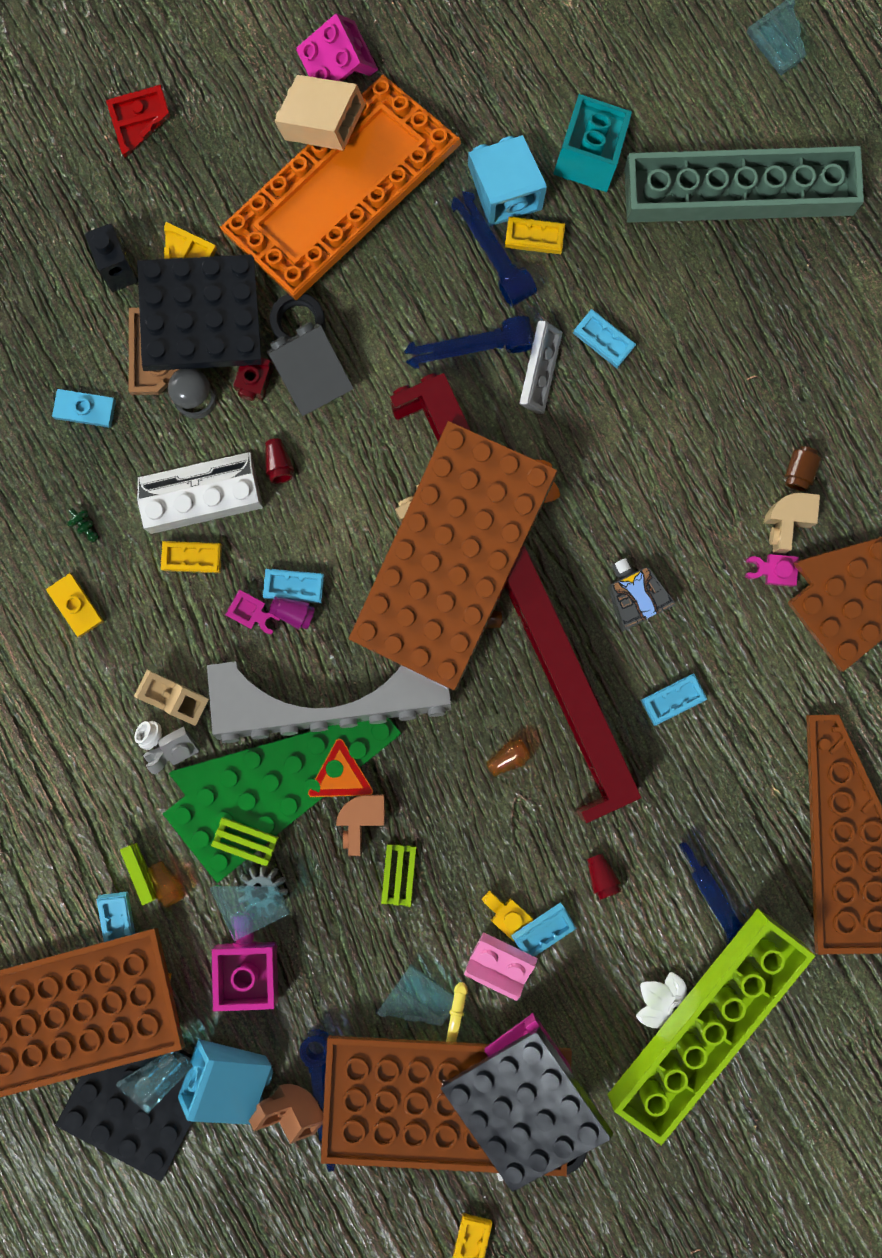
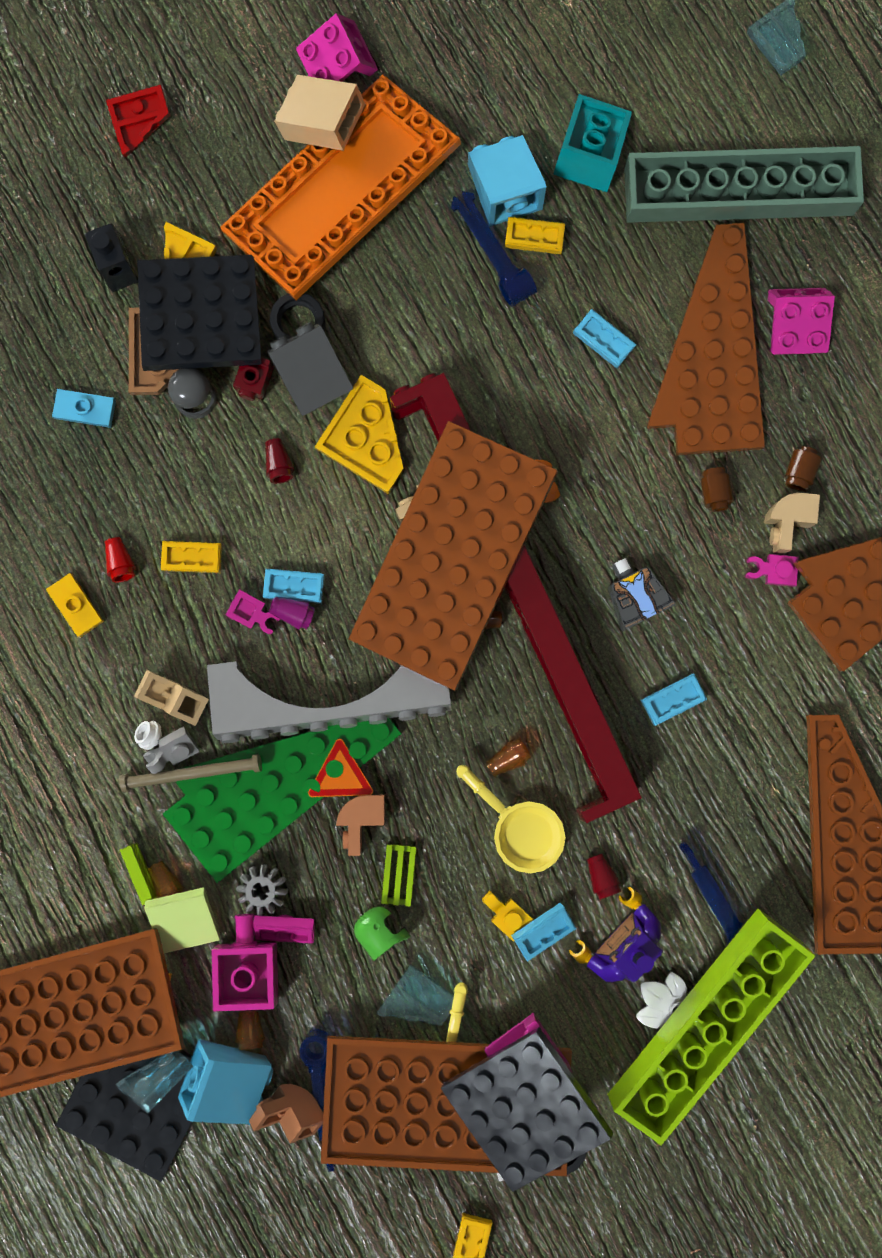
(84, 526): dark green hair -> none
(115, 915): medium azure plate -> none
(118, 561): none -> red cone
(183, 920): none -> yellowish green tile
(198, 493): white slope -> none
(221, 833): lime tile -> none
(249, 907): clear light blue wing -> none
(249, 1030): none -> clear orange cone
(253, 763): none -> dark tan bar
(284, 929): none -> dark pink plate
(364, 436): none -> yellow plate
(373, 933): none -> bright green helmet
(500, 966): bright pink bracket -> none
(515, 335): clear blue piece -> none
(527, 834): none -> light yellow piece
(541, 367): light grey tile -> none
(630, 947): none -> dark purple torso
(713, 369): none -> dark orange wing
(717, 489): none -> reddish brown brick
(801, 320): none -> dark pink bracket

